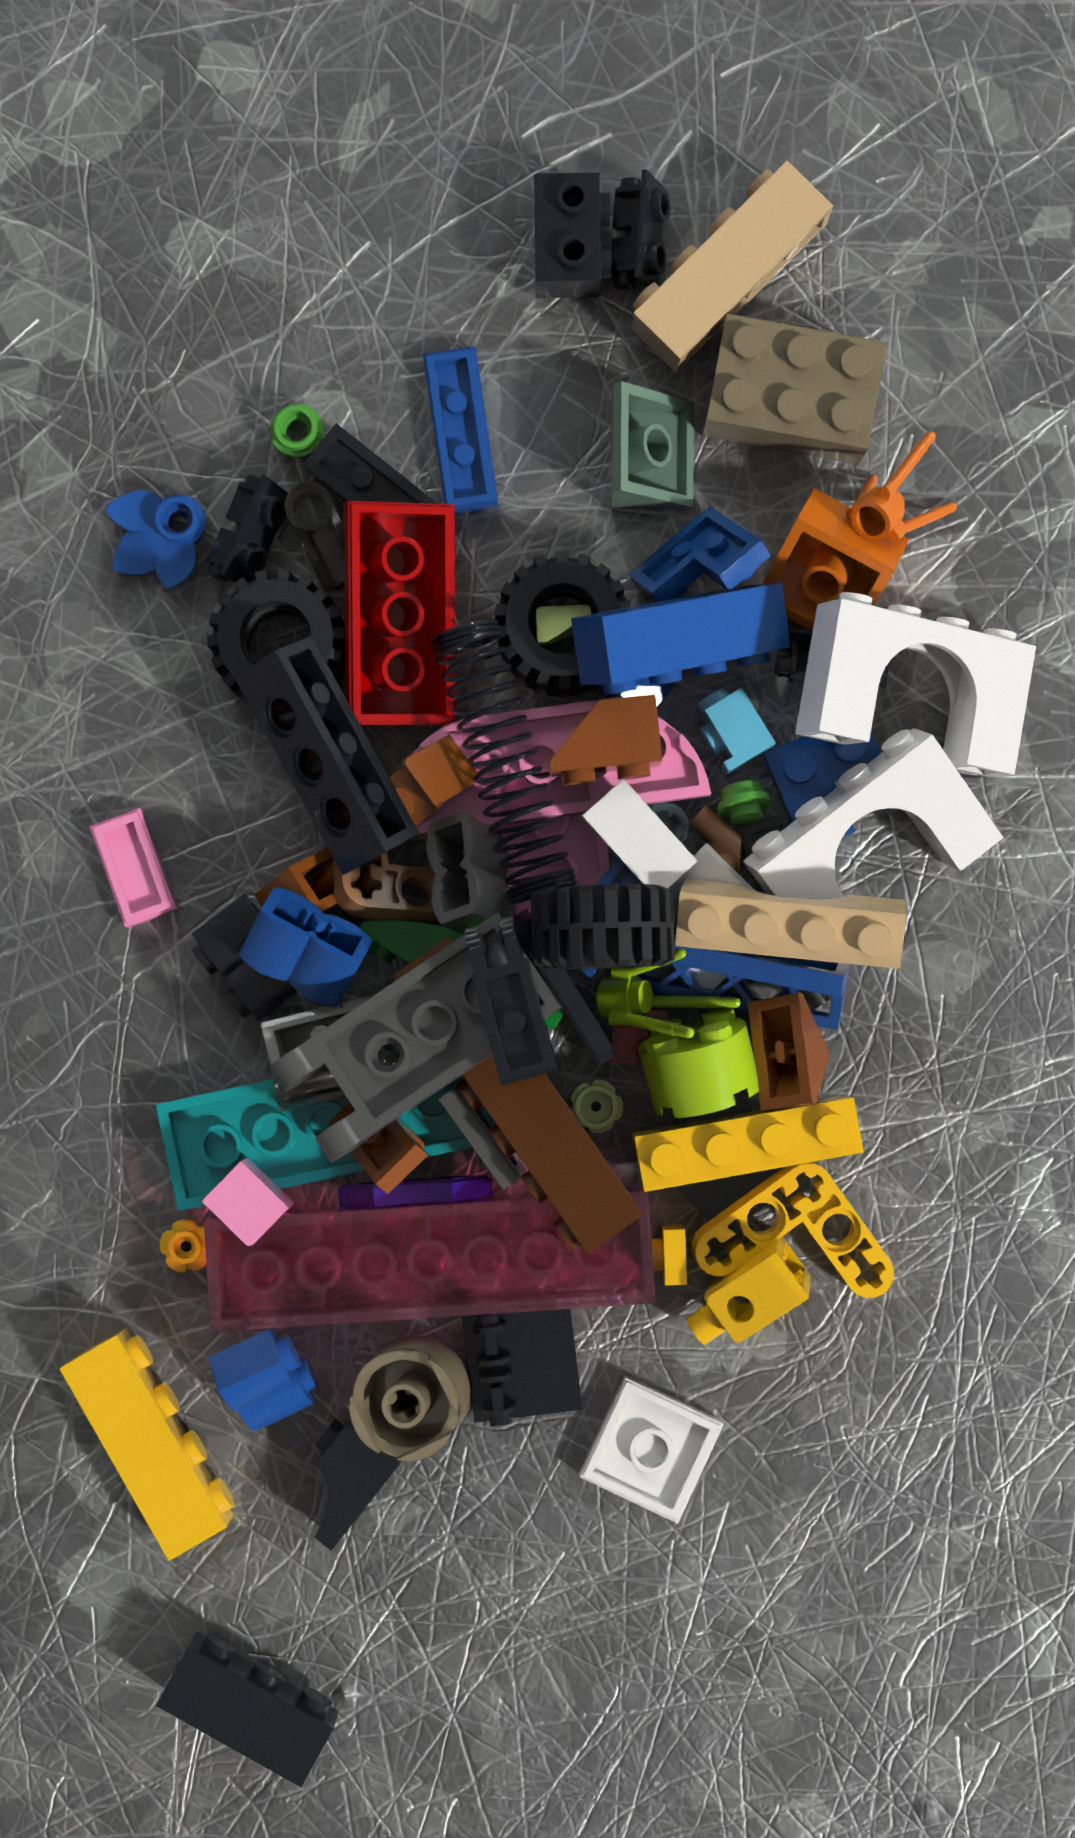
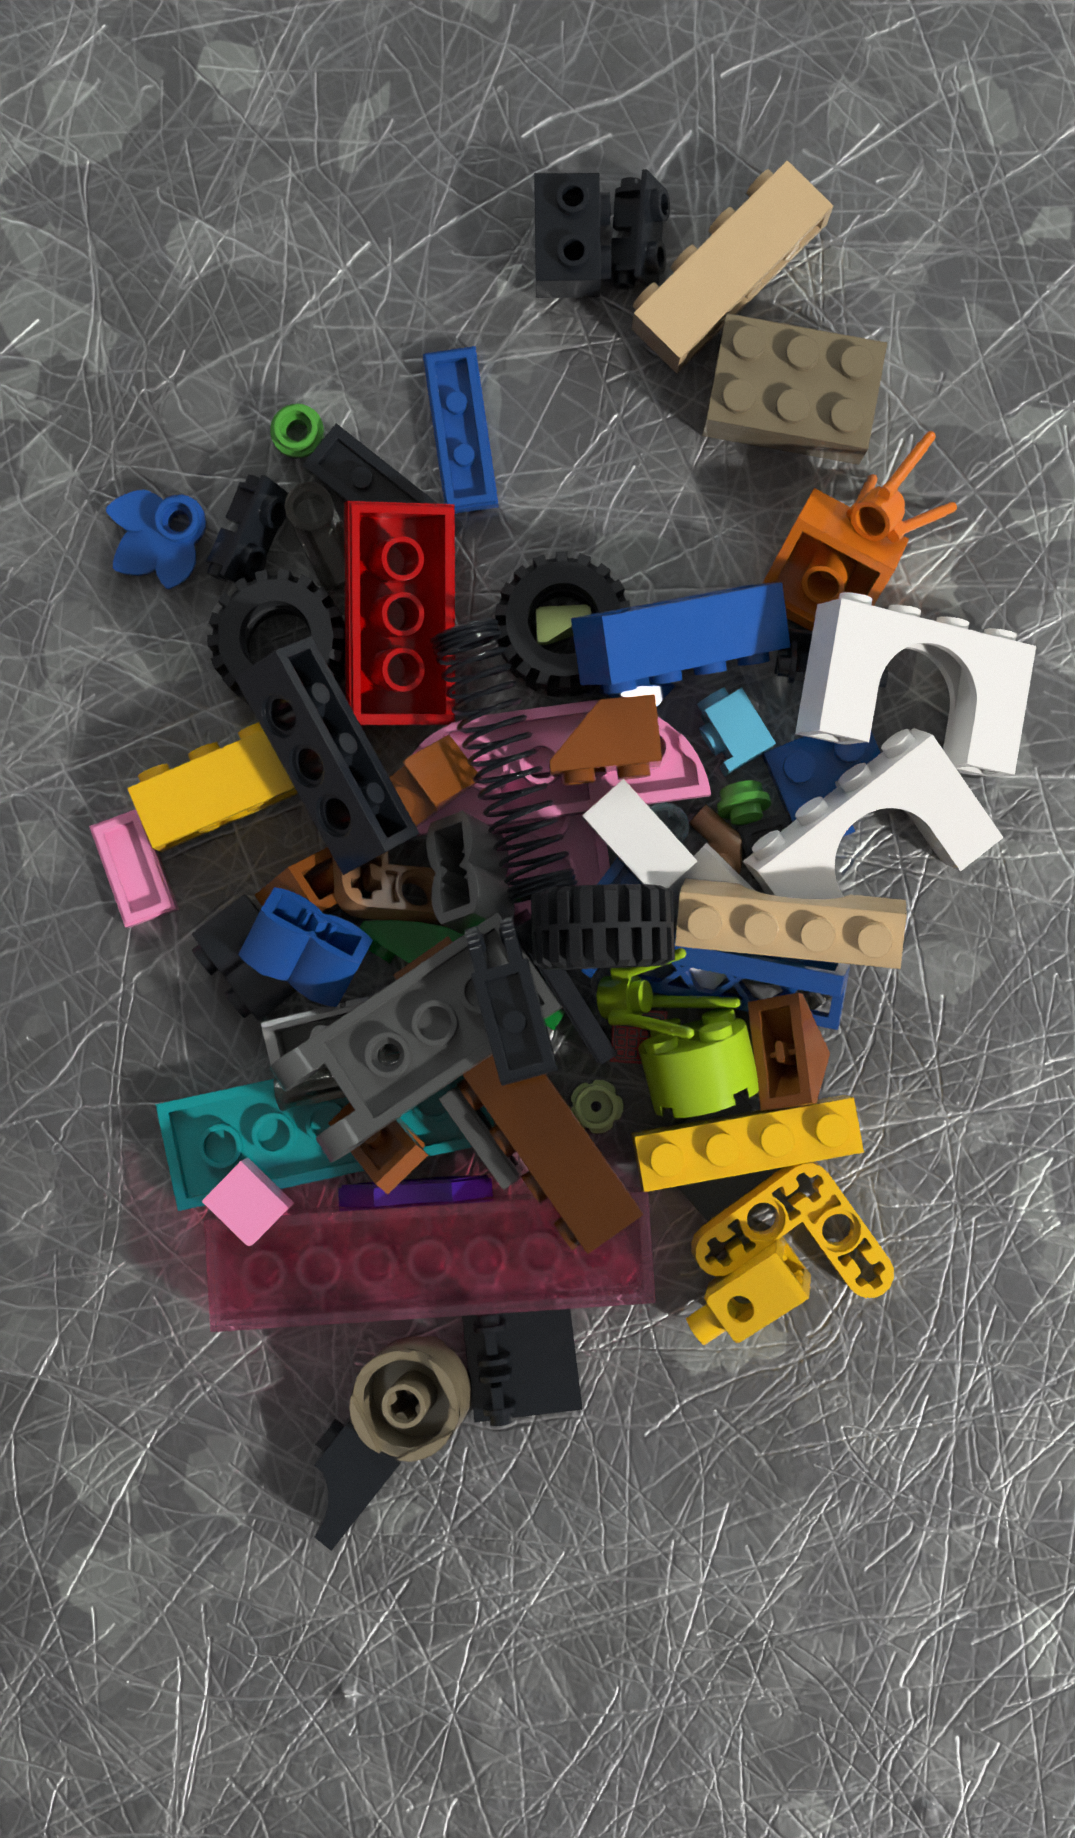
(148, 1442): yellow brick -> none
(172, 1241): yellow plate -> none
(210, 789): none -> yellow brick
(249, 1707): black brick -> none
(264, 1379): blue brick -> none
(651, 449): sand green slope -> none
(651, 1449): white tile -> none
(670, 1254): yellow plate -> none
(706, 546): blue plate -> none

